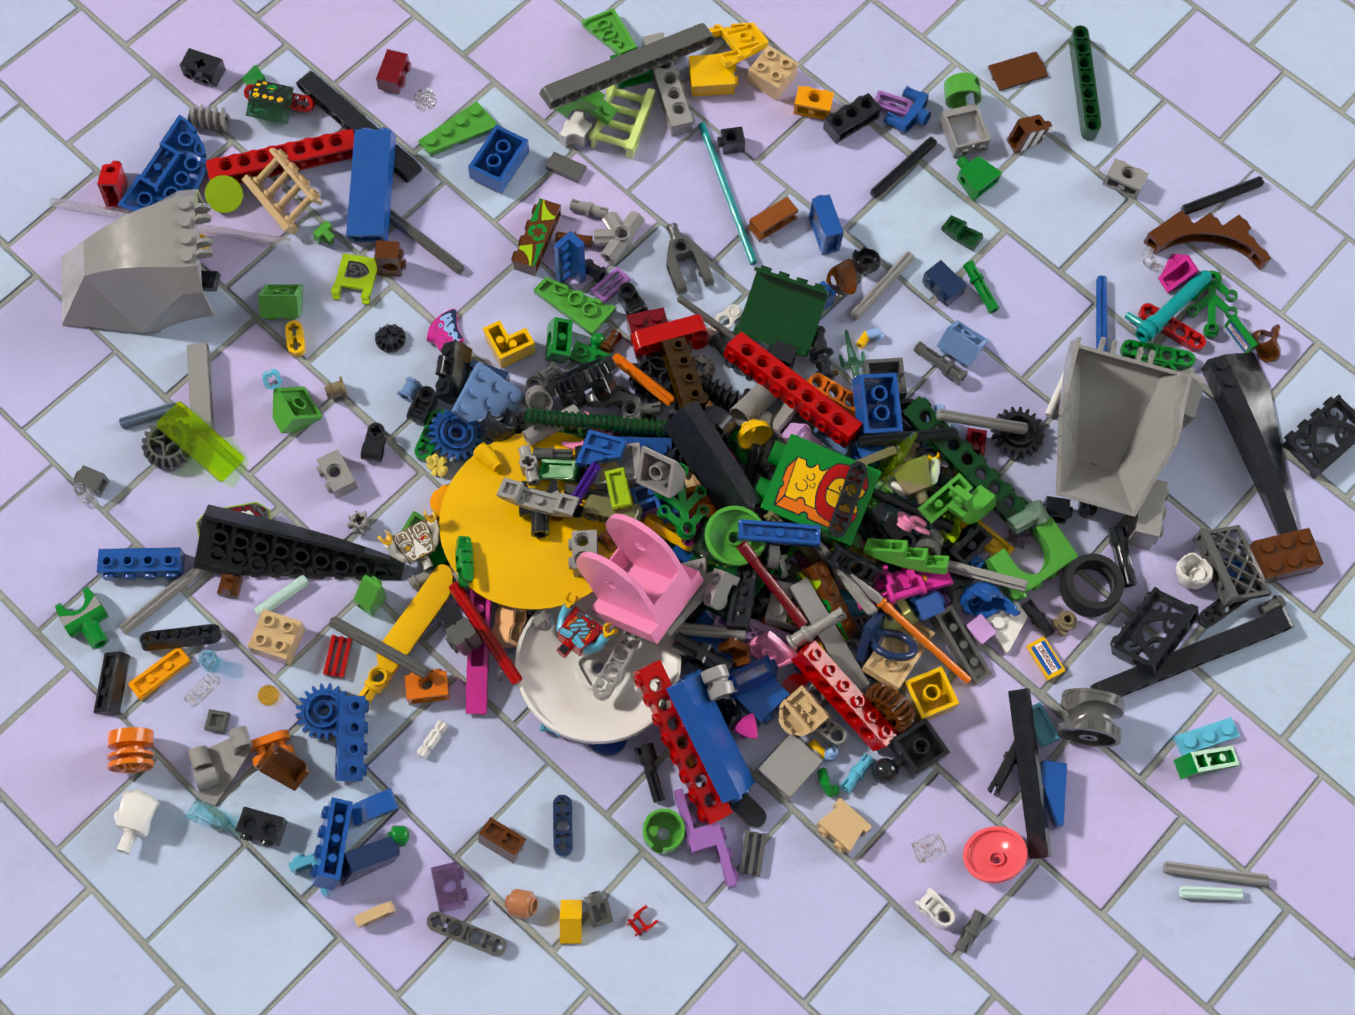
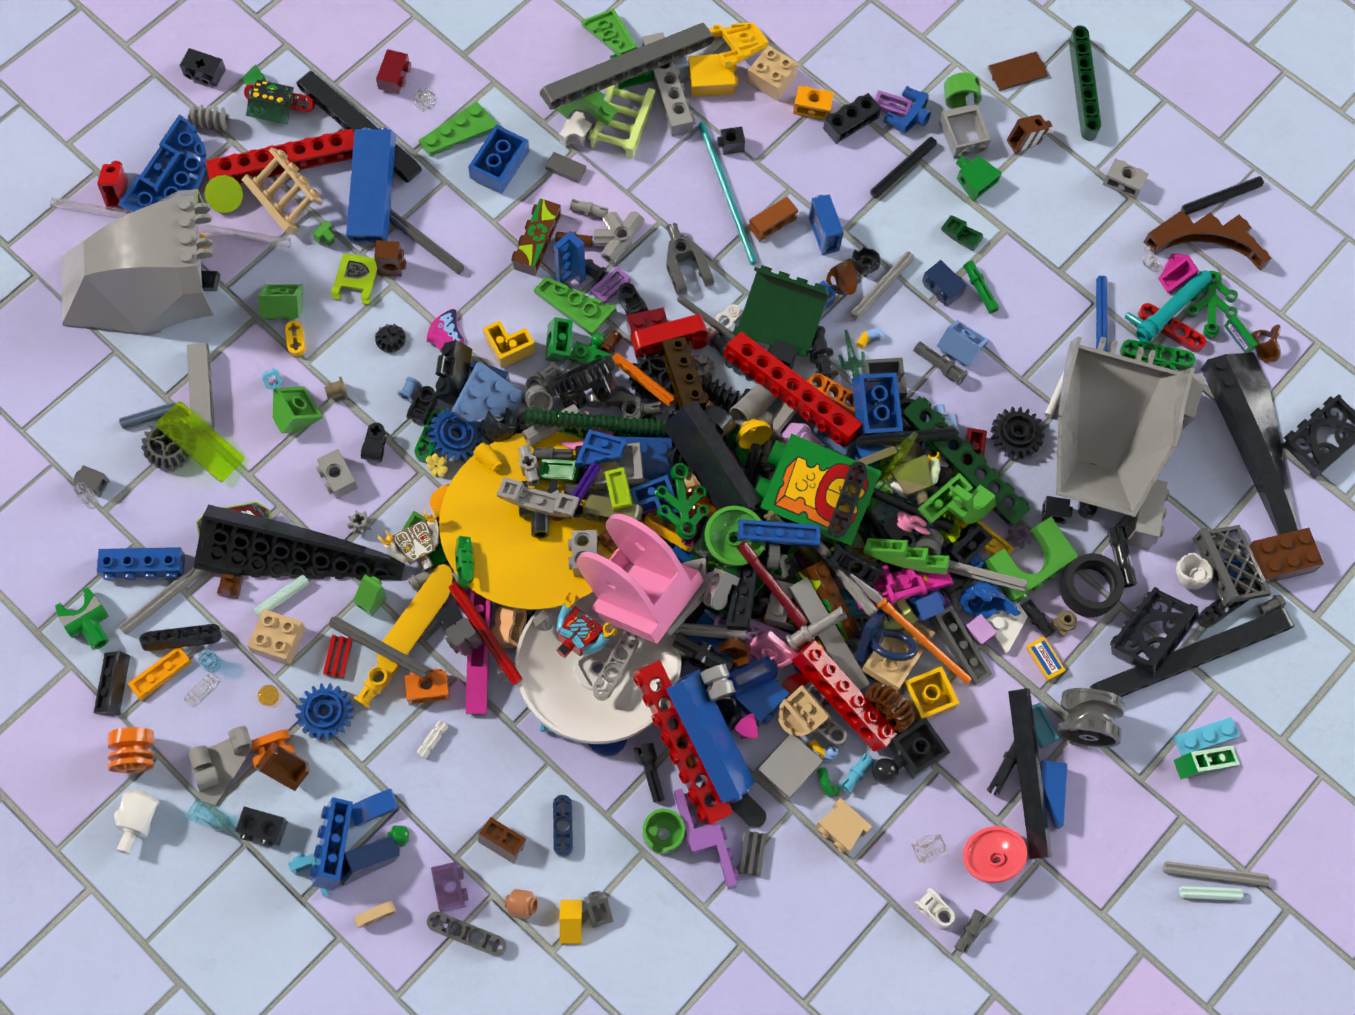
(217, 721): dark grey tile -> none
(350, 738): blue brick -> none
(646, 928): red piece -> none
(660, 473): light grey slope -> none
(981, 421): light grey axle -> none
(1032, 515): sand green piece -> none

